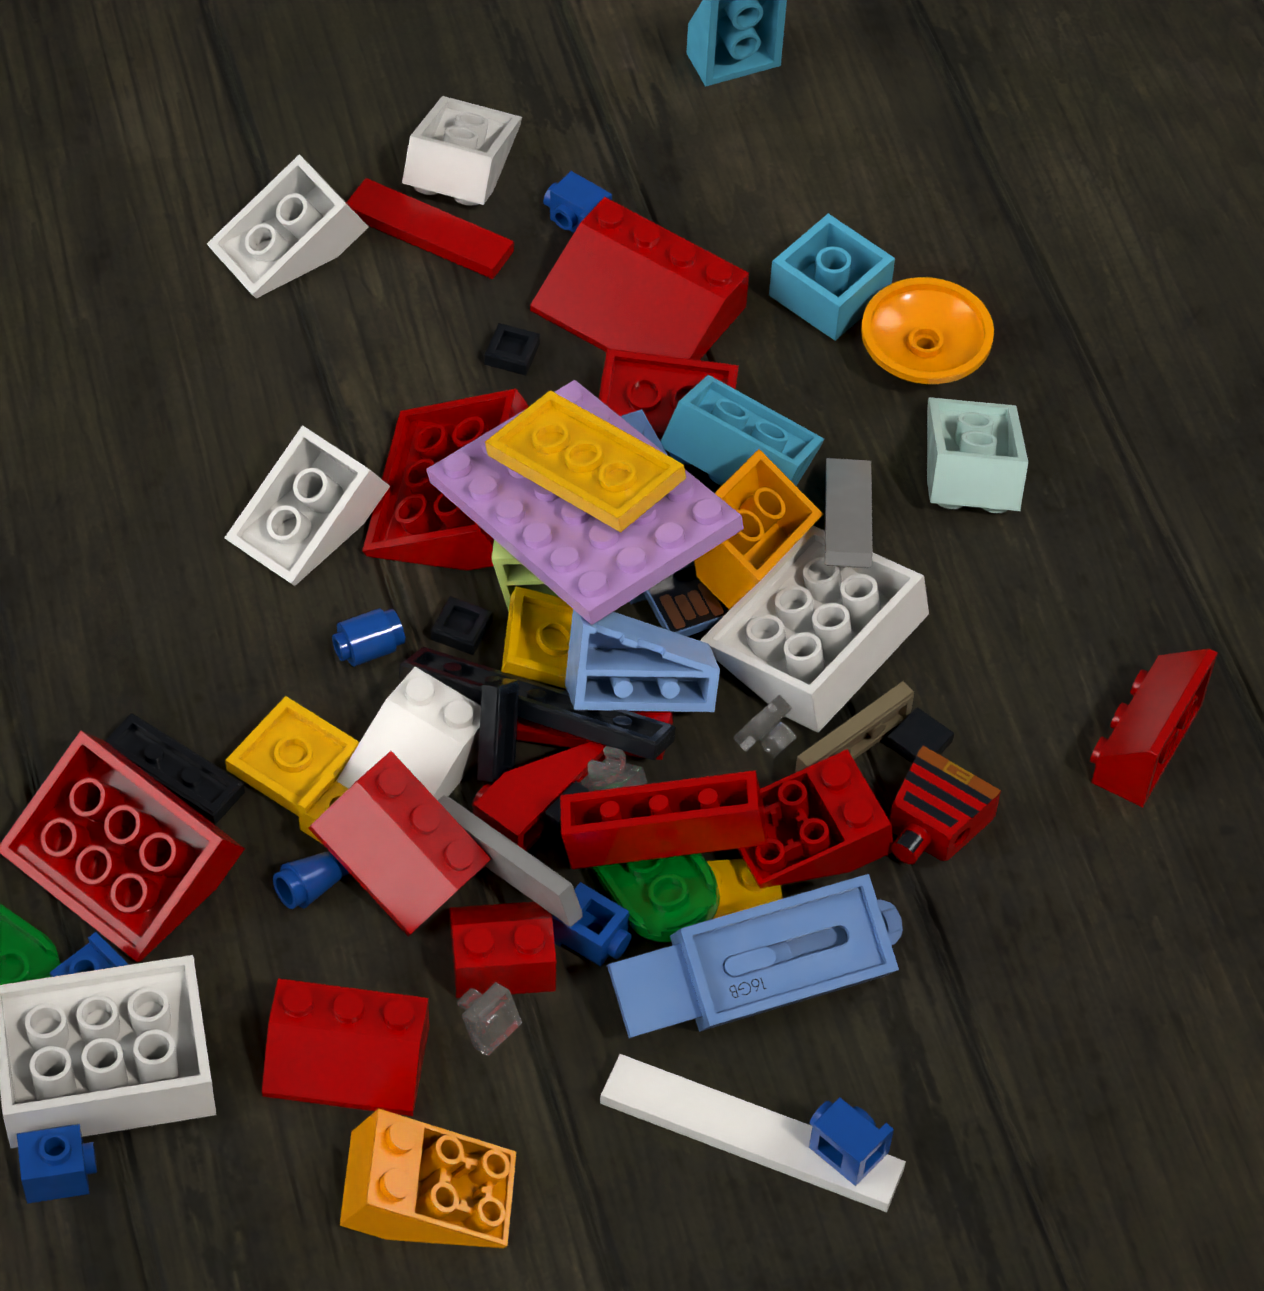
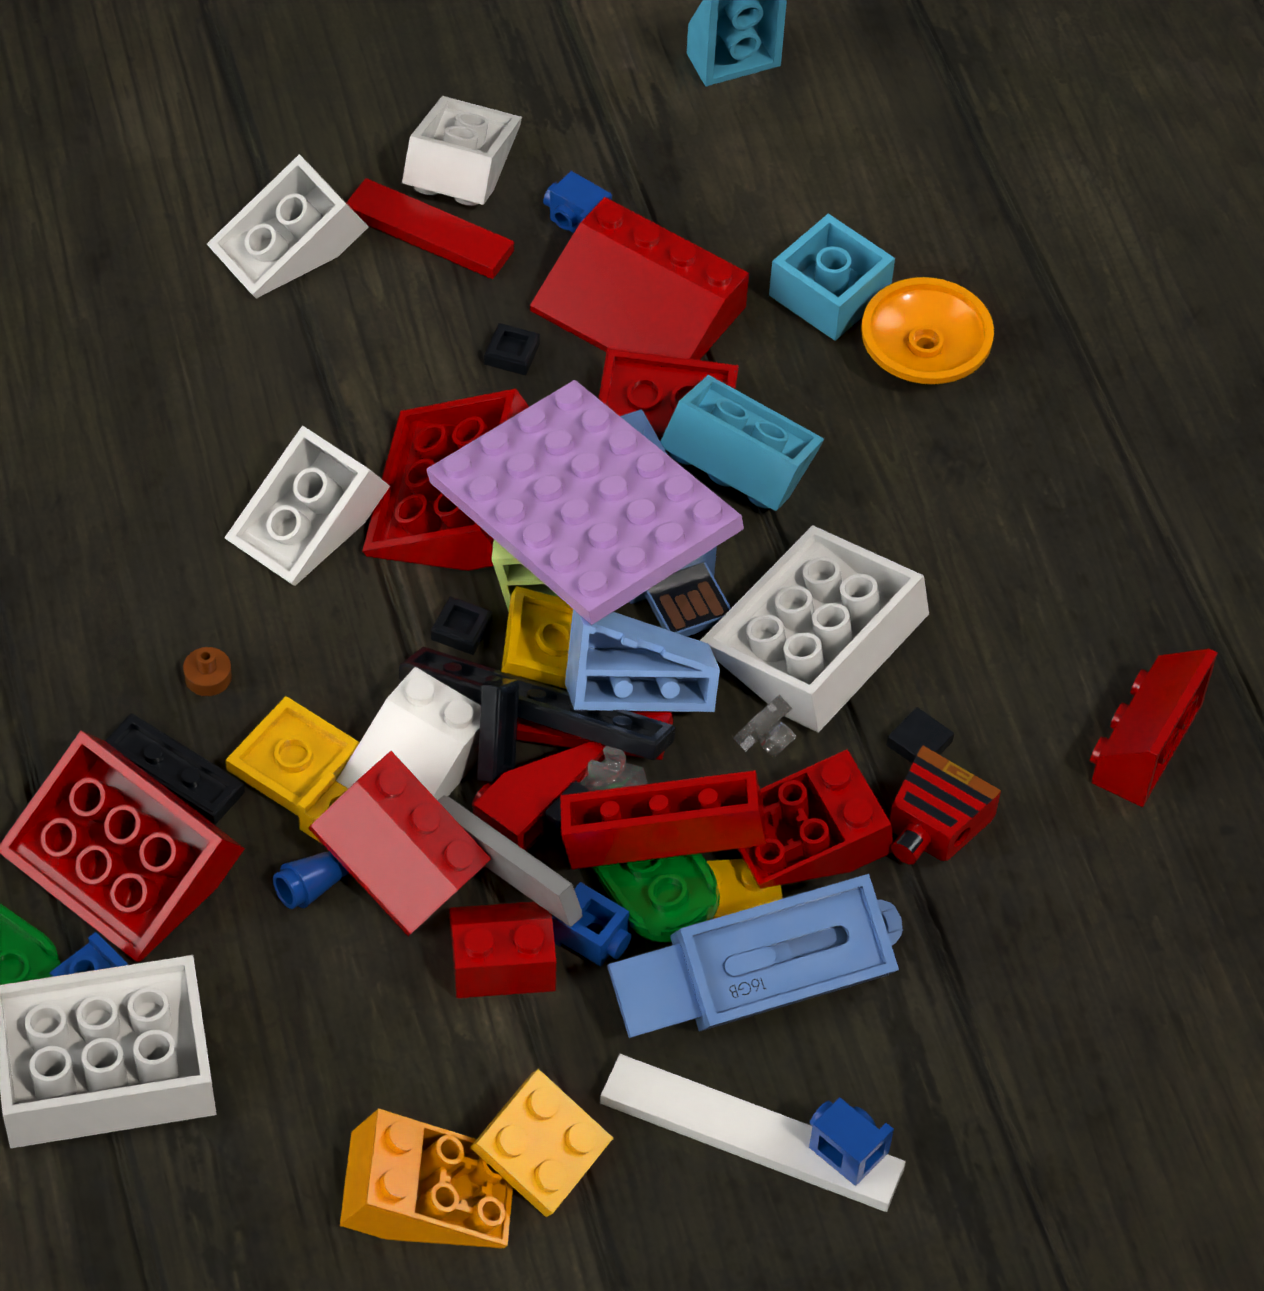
(55, 1163): blue brick -> none
(207, 671): none -> dark orange tile
(345, 1047): red slope -> none
(368, 636): blue brick -> none
(489, 1017): clear tile -> none
(541, 1143): none -> yellow plate
(585, 460): yellow plate -> none
(773, 521): light orange slope -> none
(848, 513): light grey tile -> none
(862, 729): dark tan tile -> none
(975, 455): light aqua slope -> none

